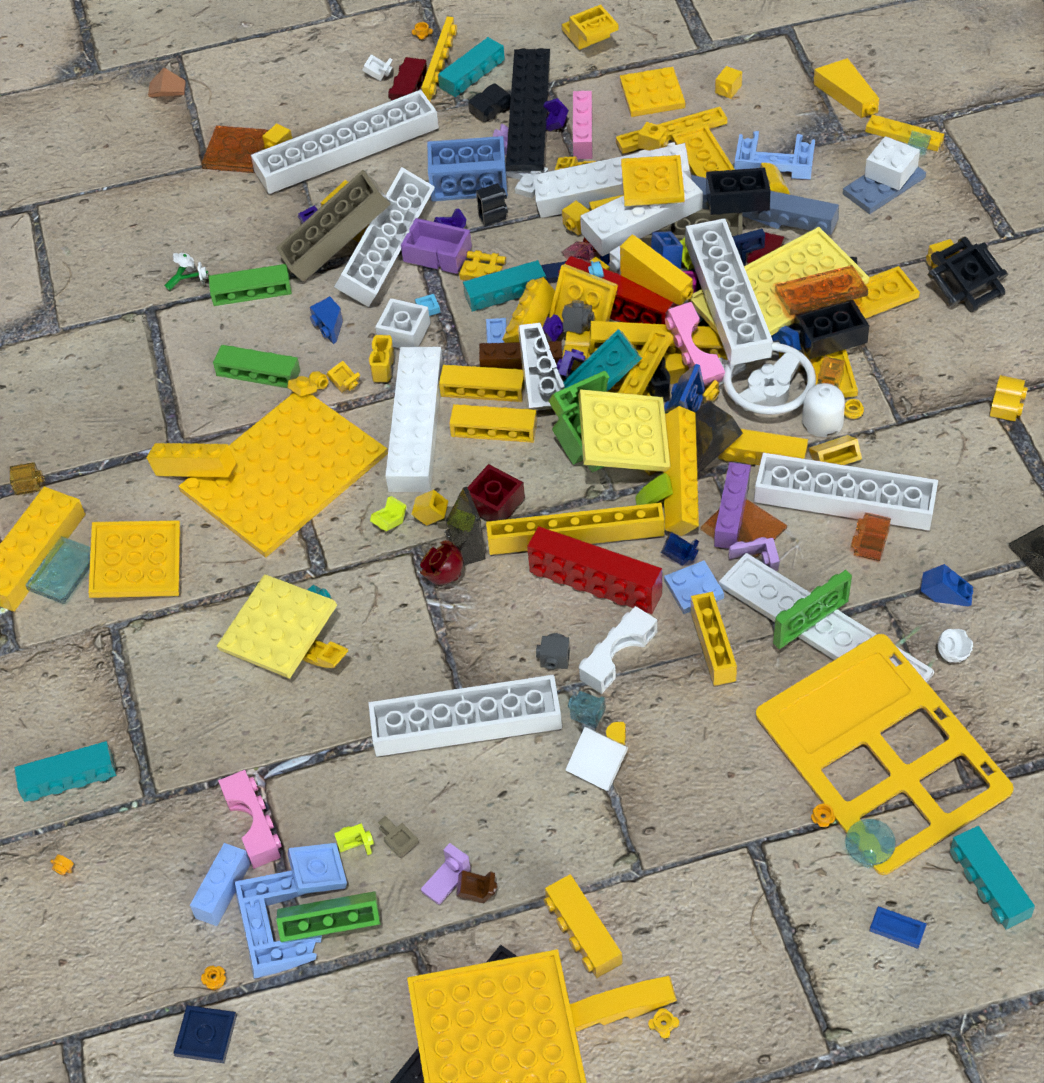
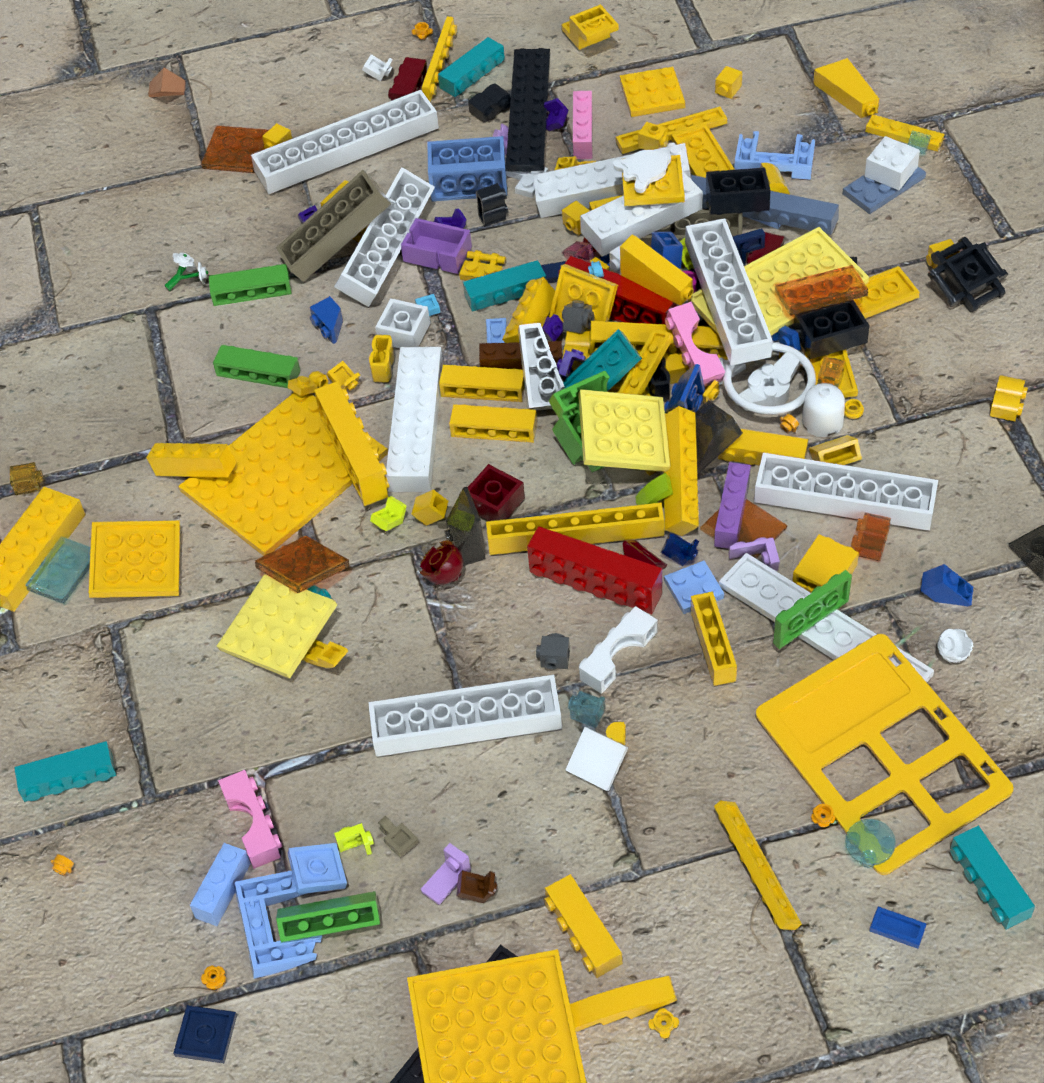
(302, 564): none -> clear orange plate
(352, 443): none -> yellow brick
(637, 551): none -> dark red slope
(643, 167): none -> white tile
(757, 865): none -> yellow plate
(789, 423): none -> light orange plate
(823, 561): none -> yellow brick

